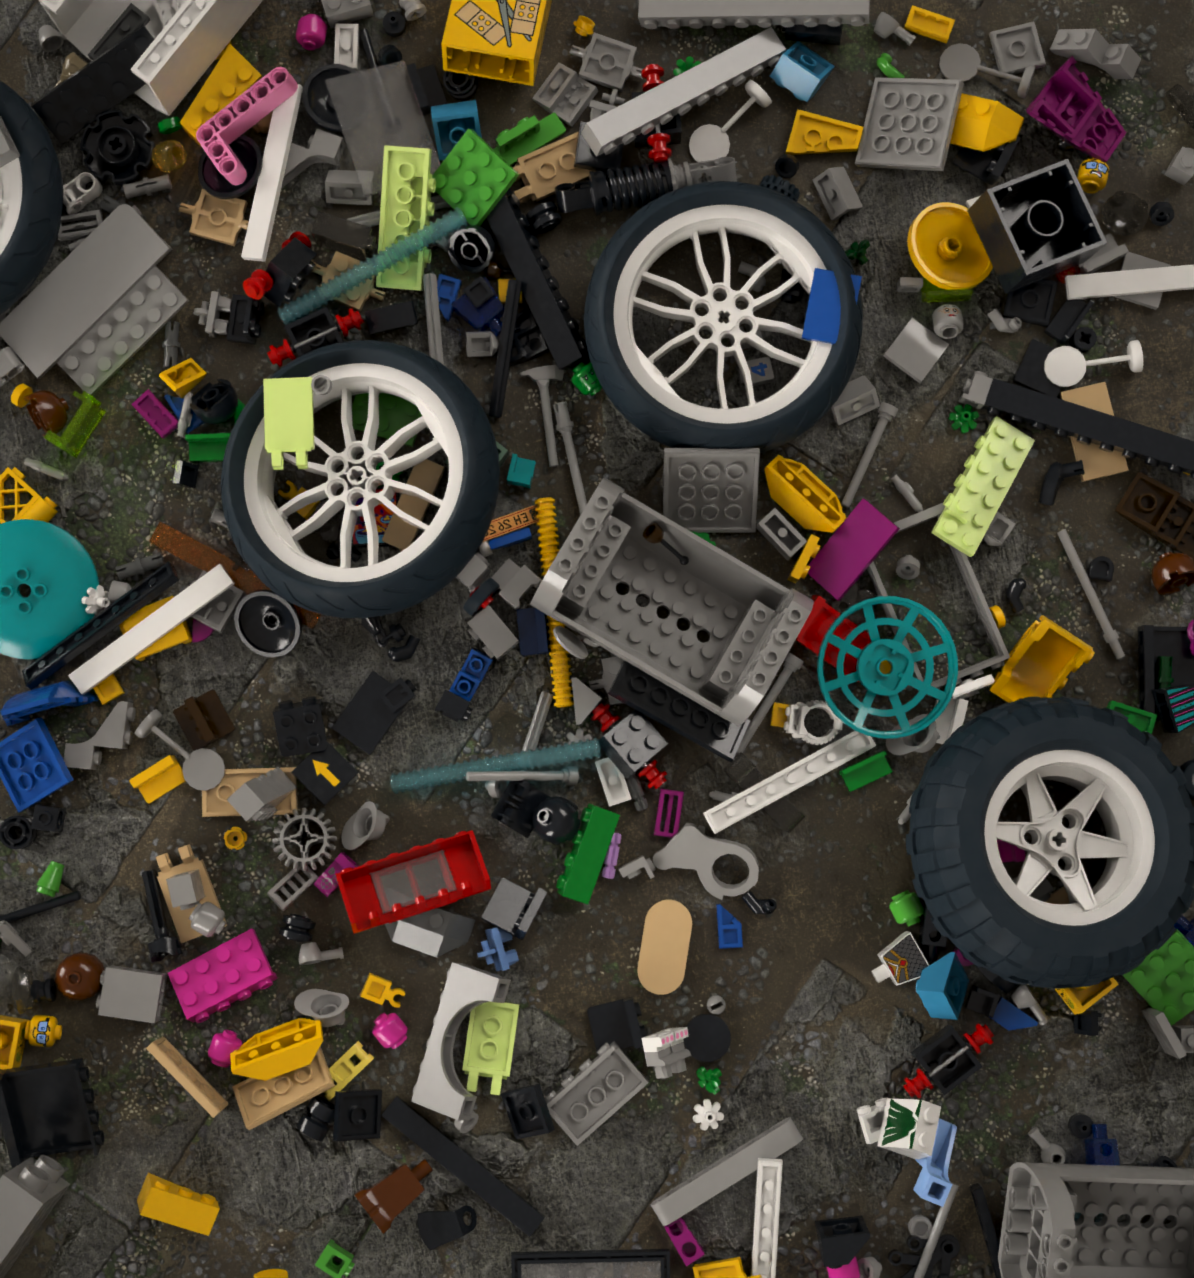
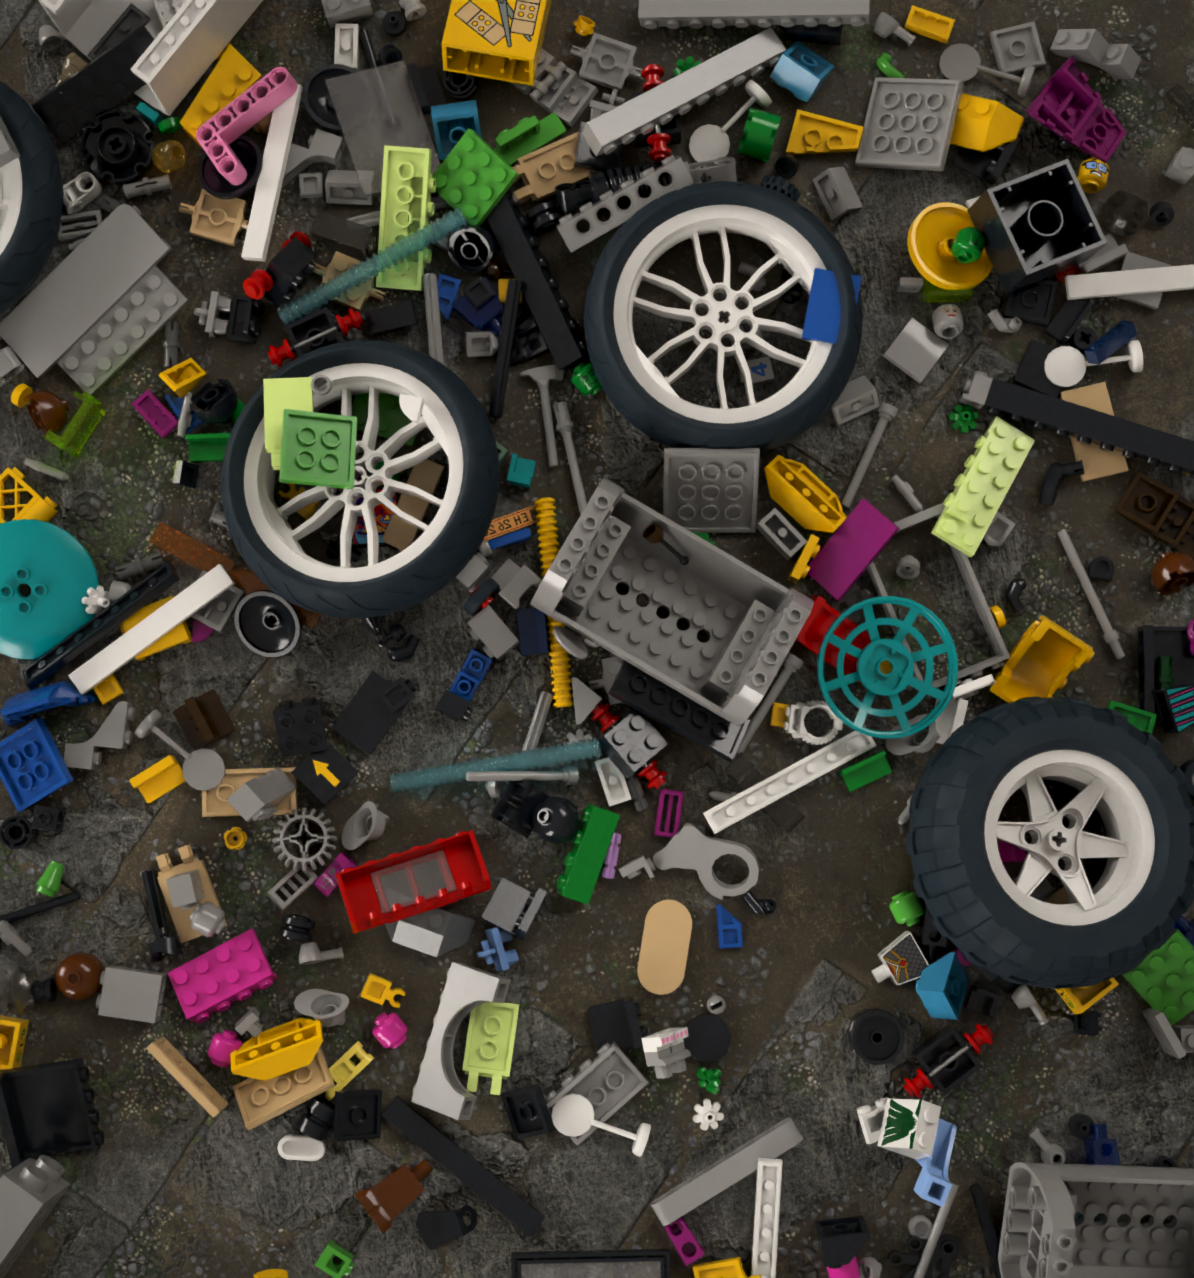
(43, 1031): yellow head -> none
(149, 114): none -> teal tile
(177, 1205): yellow wedge -> none
(249, 1023): none -> light grey tile
(301, 1148): none -> white tile
(311, 32): dark pink head -> none
(311, 185): none -> light grey tile
(318, 449): none -> bright green plate
(411, 406): none -> white tile
(466, 1125): light grey tile -> none
(545, 66): none -> light grey plate
(575, 239): none -> light grey brick
(575, 1115): none -> white piece
(759, 134): none -> green brick
(858, 251): dark green plant -> none
(875, 1050): none -> black wheel
(968, 245): none -> green head
(1011, 1017): blue tile -> none
(1110, 342): none -> dark blue piece

